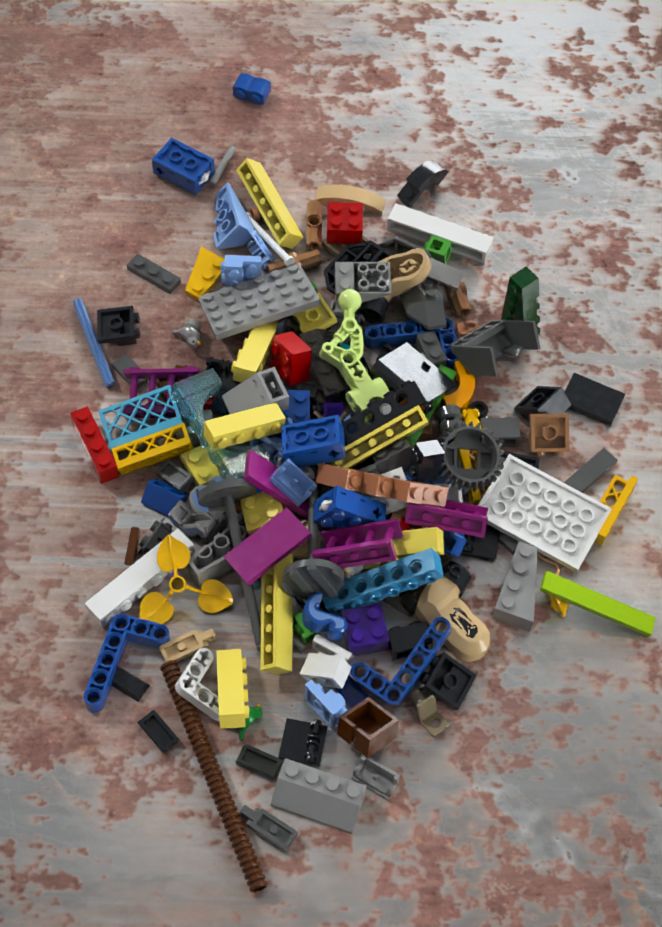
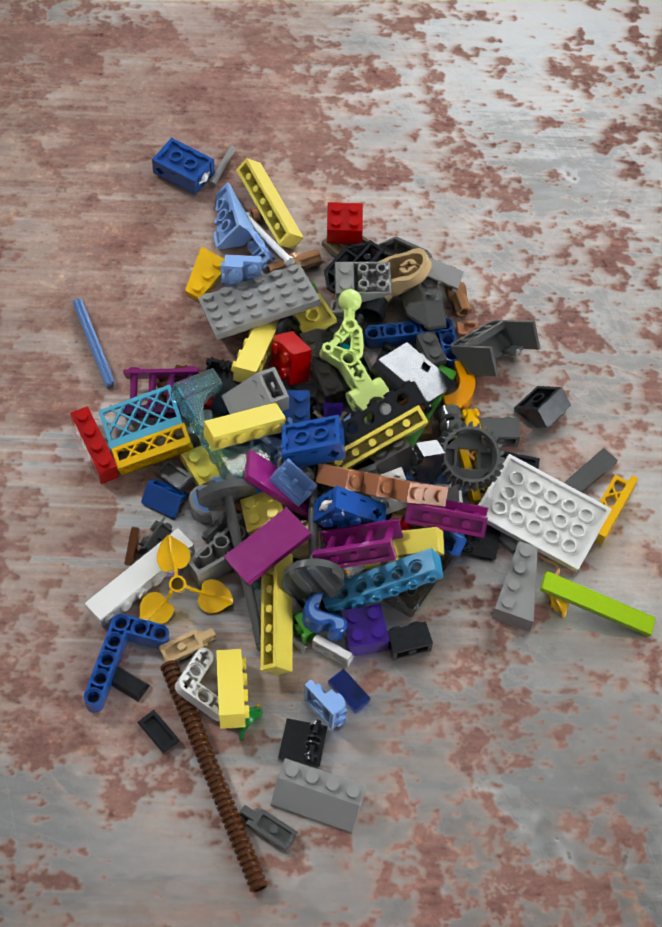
(118, 325): black plate -> none
(126, 362): dark grey tile -> none
(153, 273): dark grey plate -> none
(190, 333): light grey animal -> none
(191, 523): light grey animal -> none
(251, 88): blue brick -> none
(259, 762): pearl dark grey tile -> none
(314, 225): medium nougat piece -> none
(326, 669): white brick -> none
(350, 194): tan slope -> none
(368, 727): reddish brown piece -> none
(376, 777): light grey hinge -> none
(407, 668): blue beam -> none
(420, 179): black arch -> none
(422, 226): white brick -> none
(428, 712): dark tan bracket -> none
(439, 248): bright green brick -> none
(447, 680): black plate -> none
(469, 635): tan piece -> none
(482, 407): black tile -> none
(521, 297): dark green wedge -> none
(549, 434): medium nougat plate -> none
(593, 398): black tile -> none

